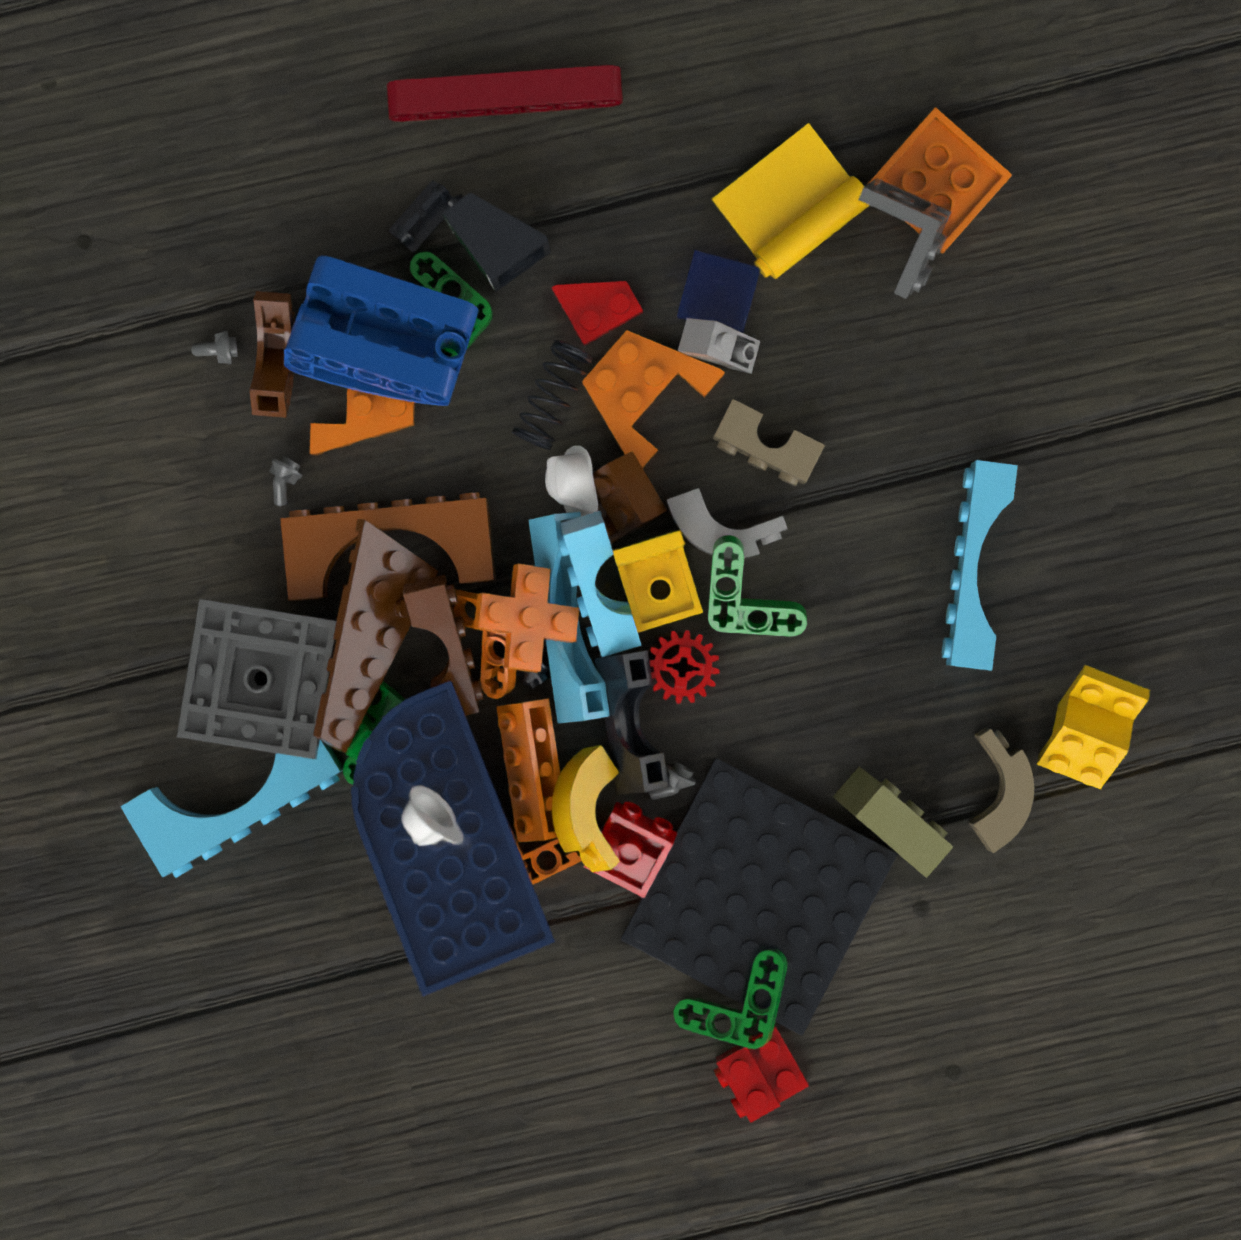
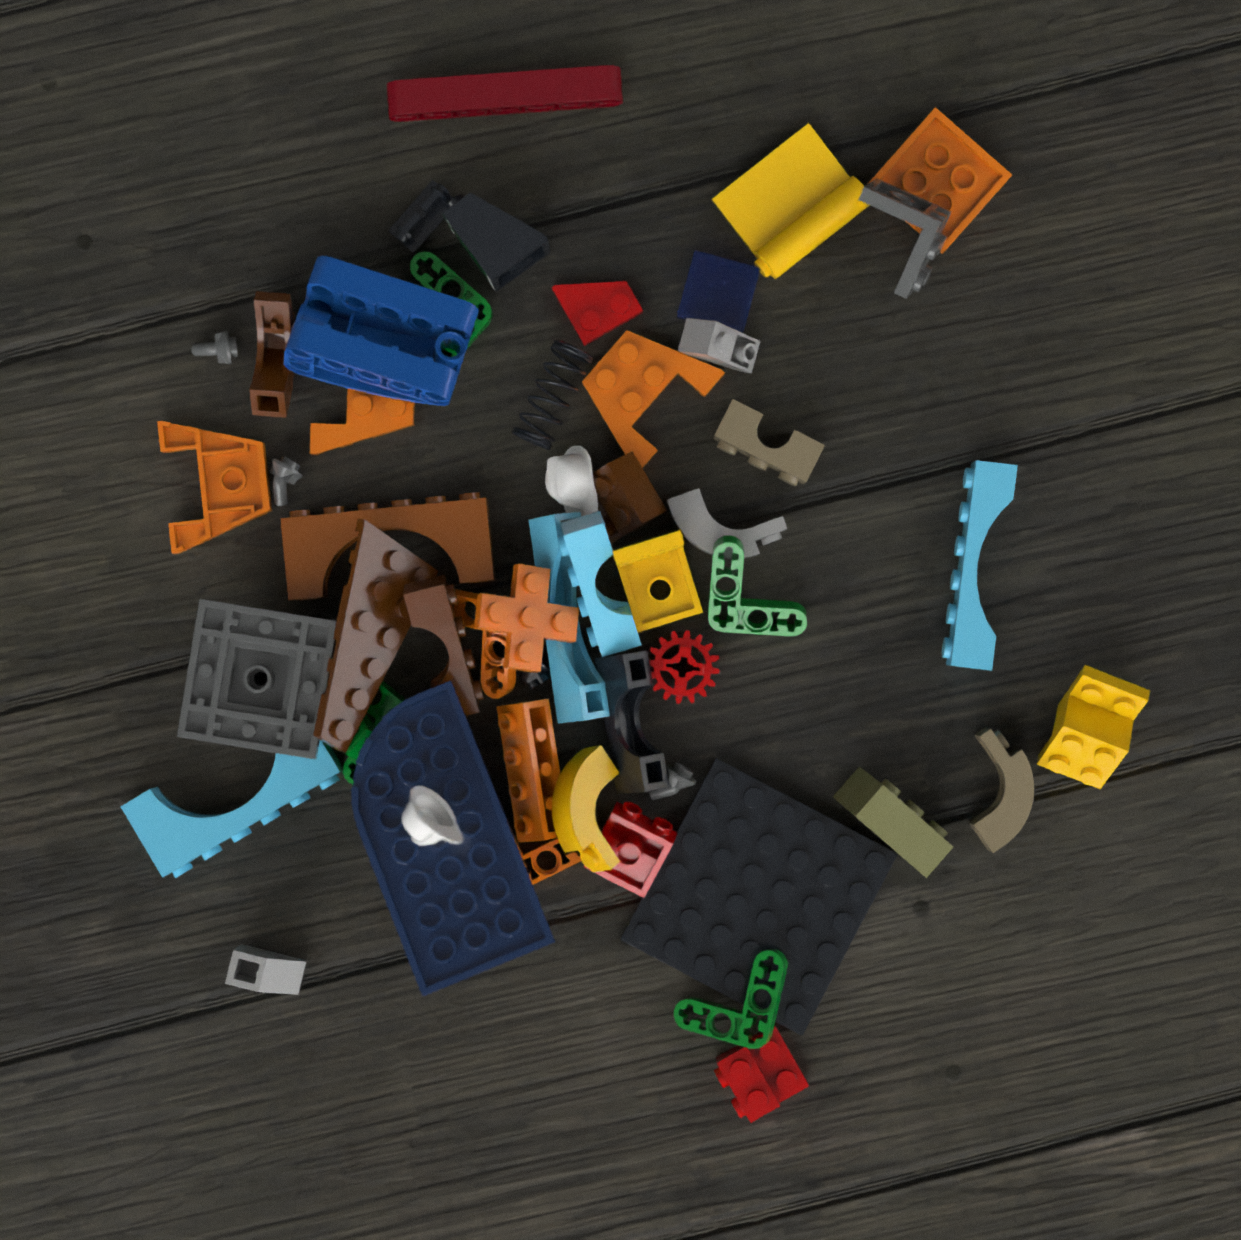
(231, 482): none -> orange wing
(265, 971): none -> light grey slope

